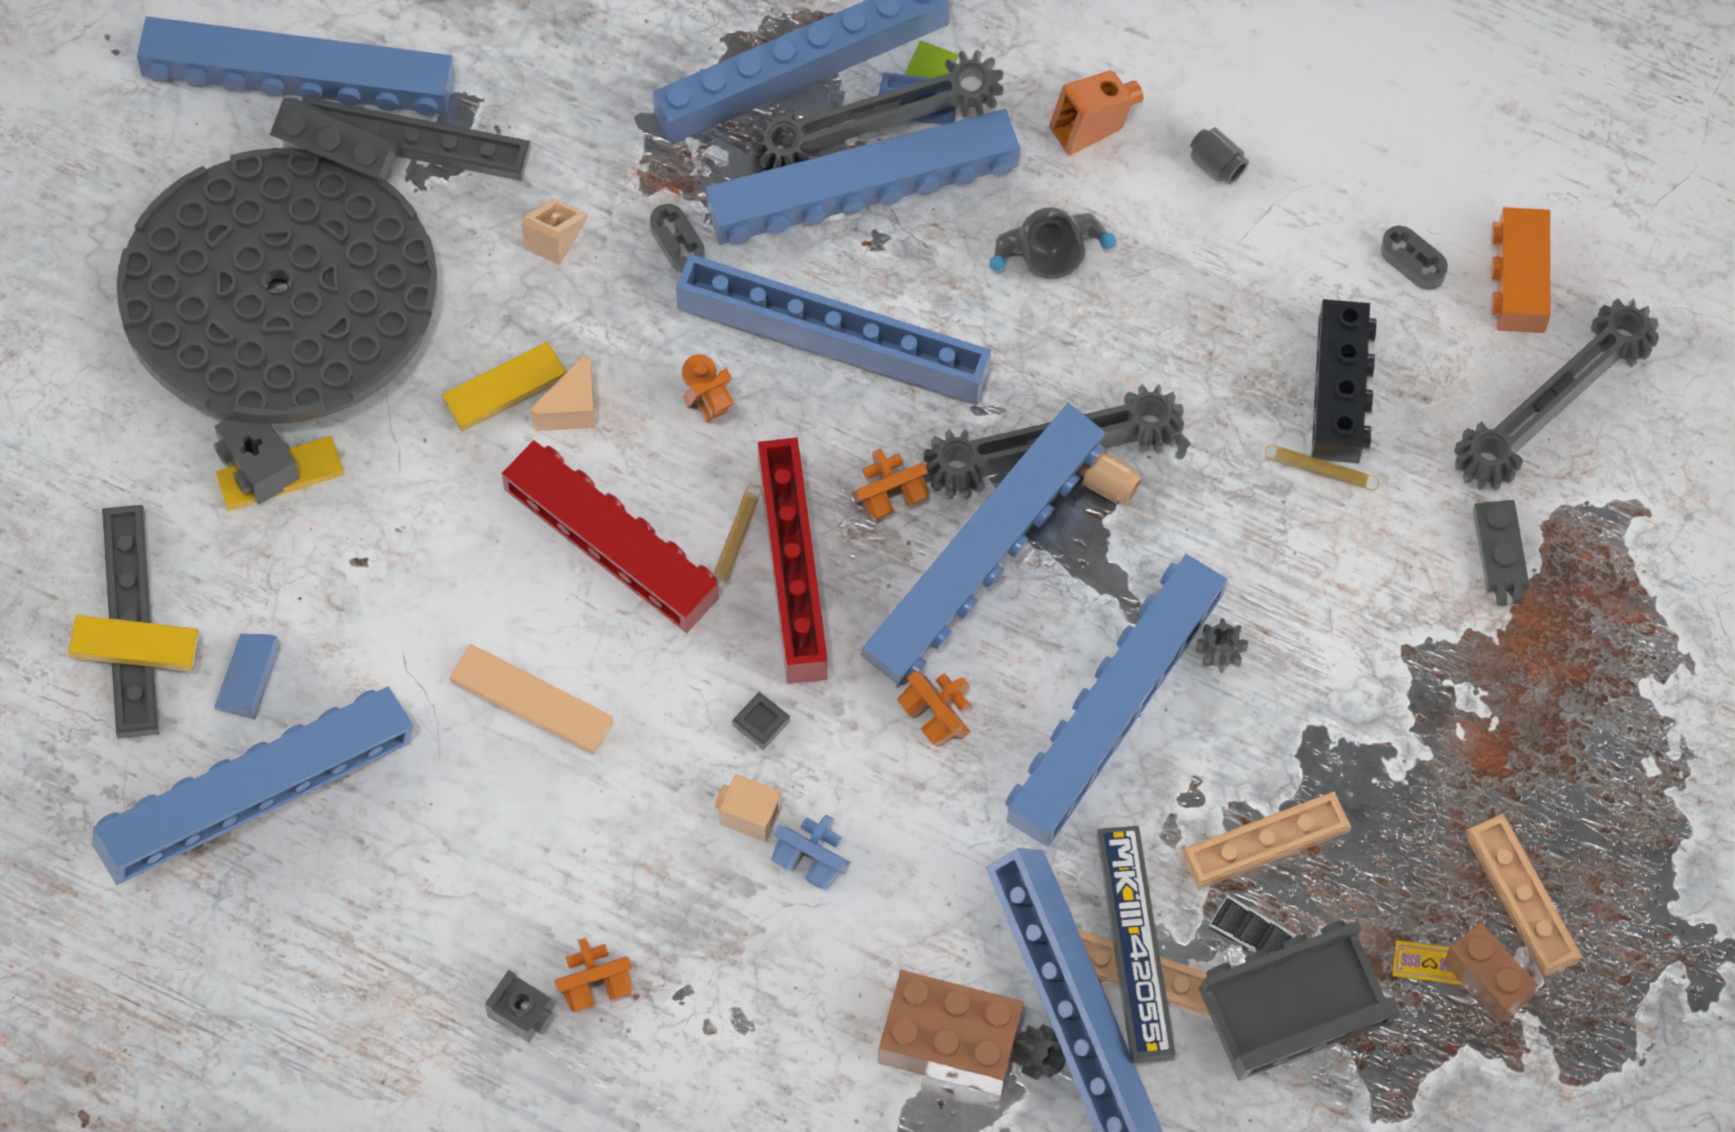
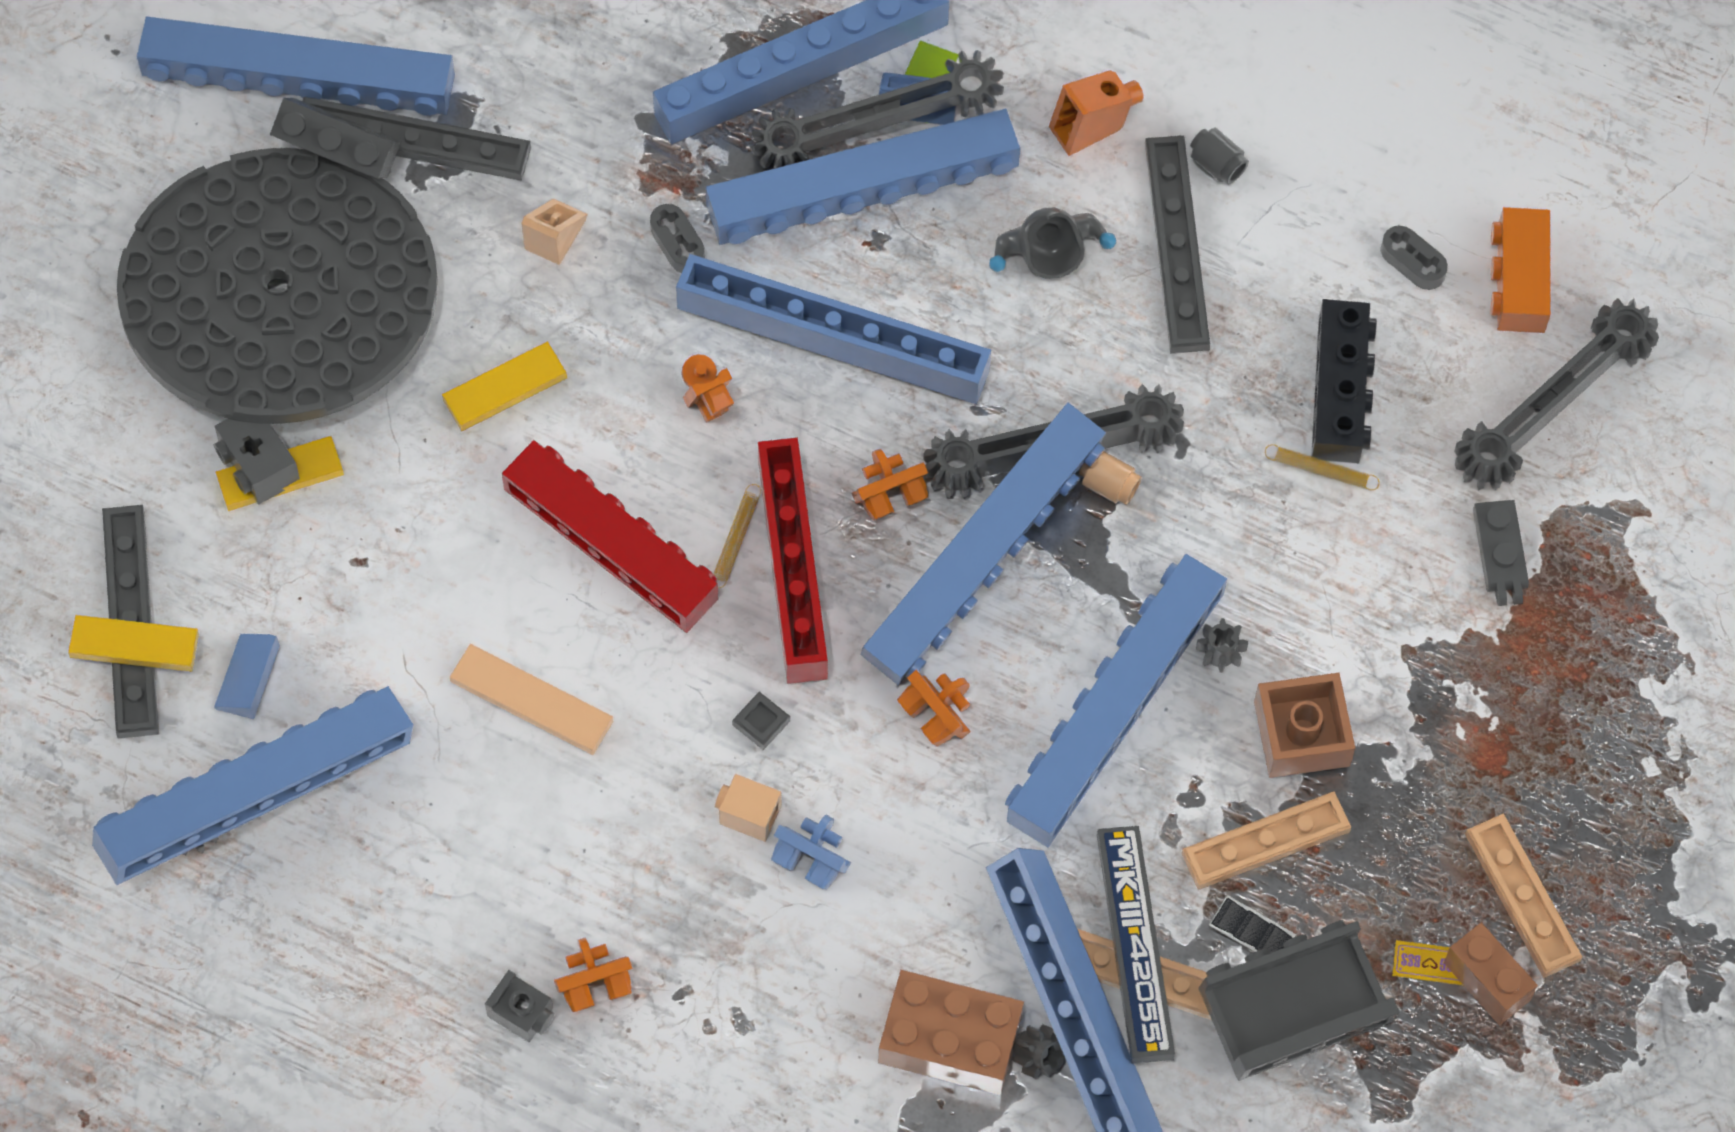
(568, 402): light nougat slope -> none
(1177, 244): none -> dark grey tile
(1304, 725): none -> nougat brick

